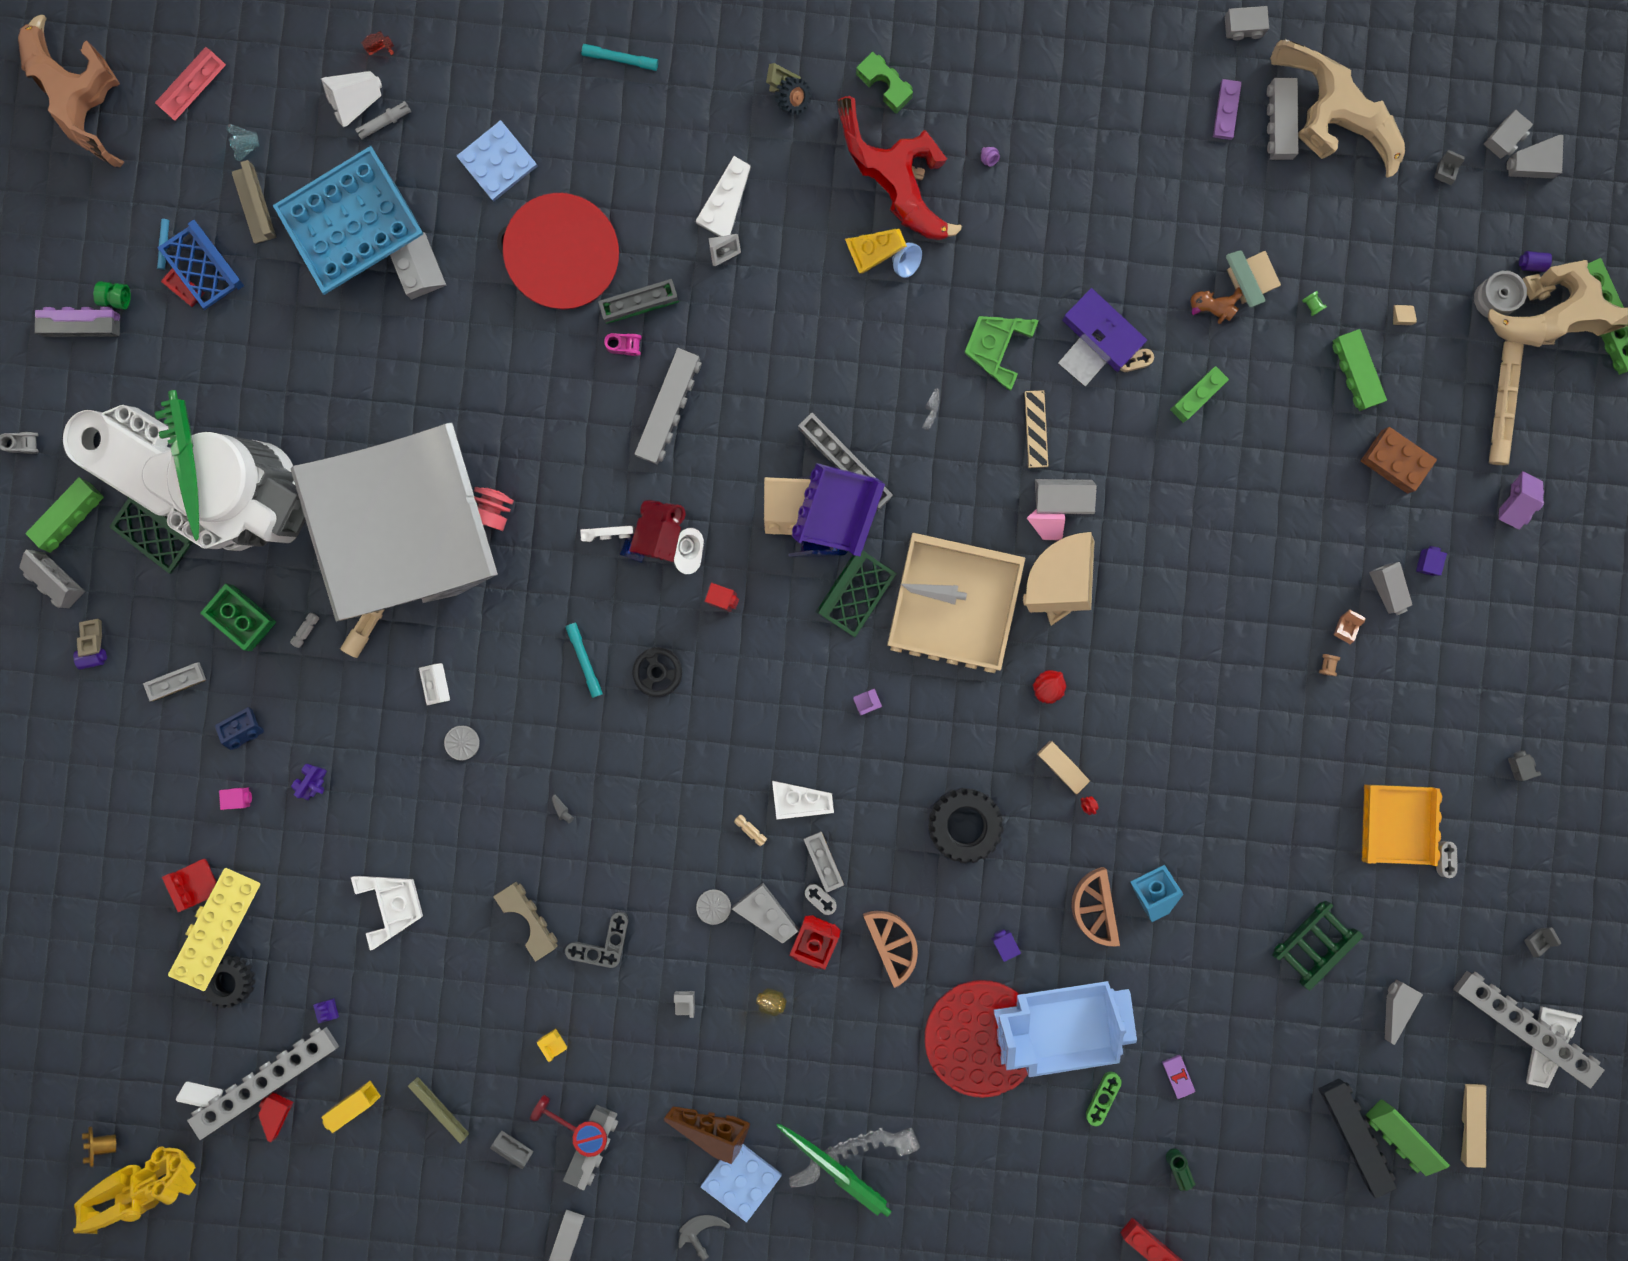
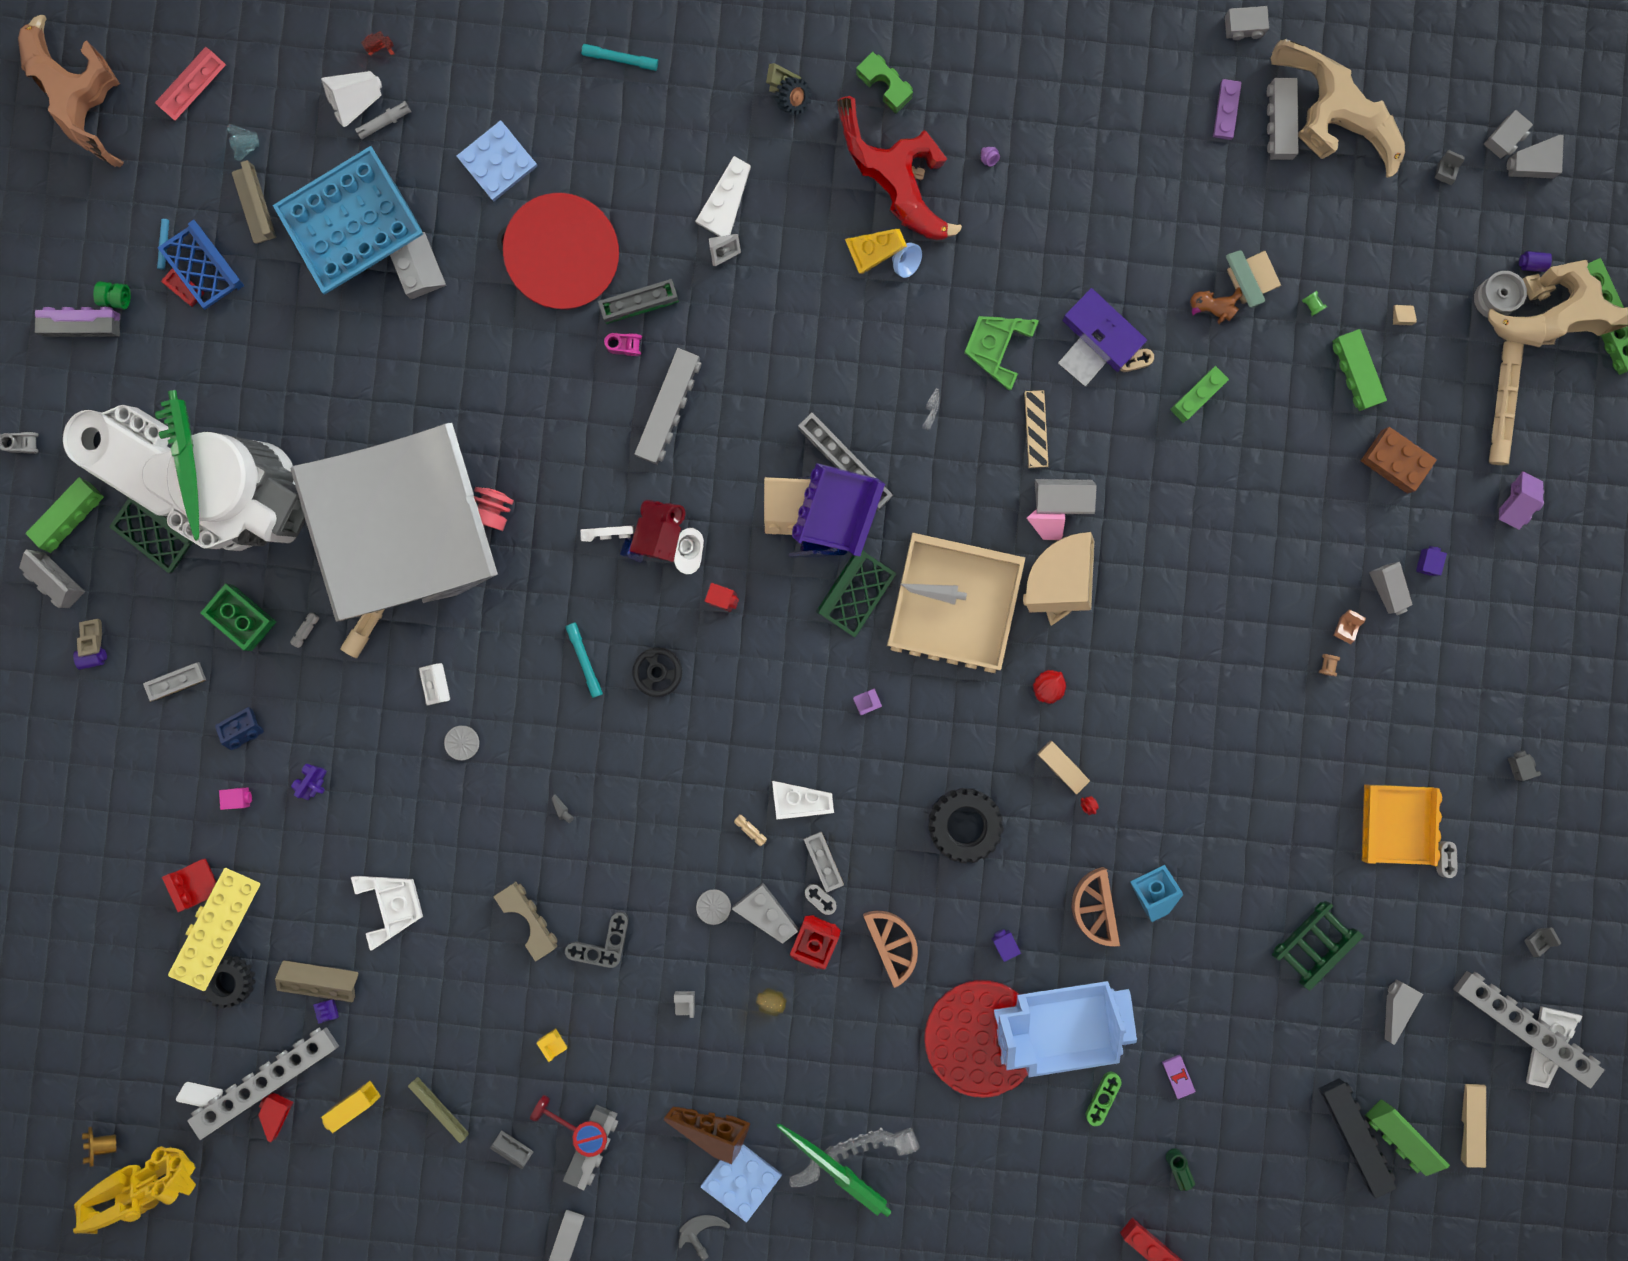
(316, 981): none -> dark tan panel

